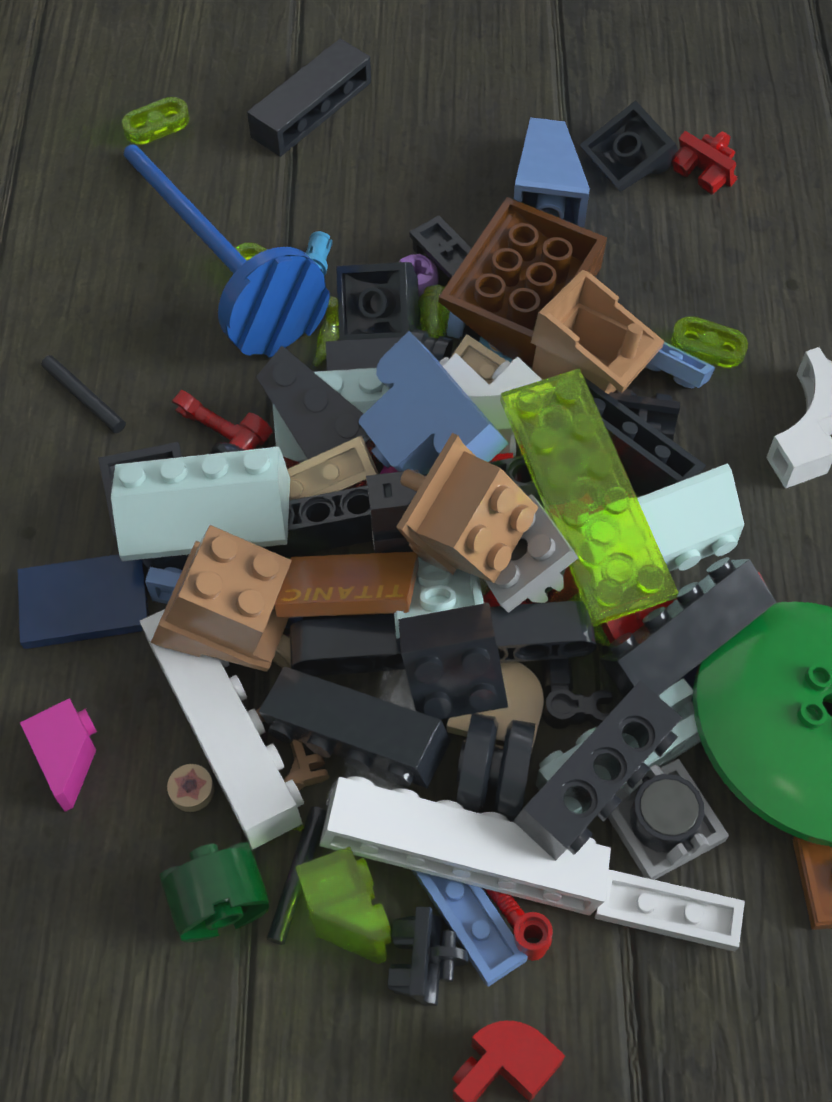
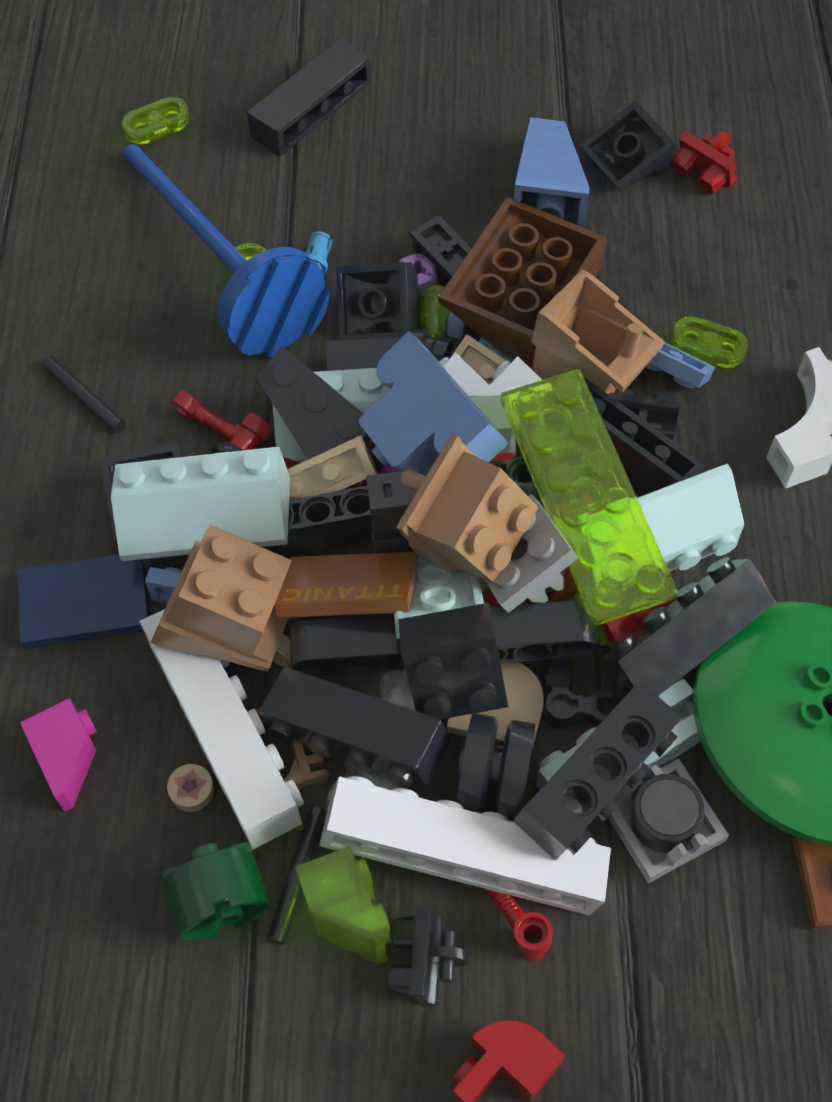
(329, 330): clear neon green bar -> none
(476, 925): medium blue plate -> none
(672, 910): white plate -> none

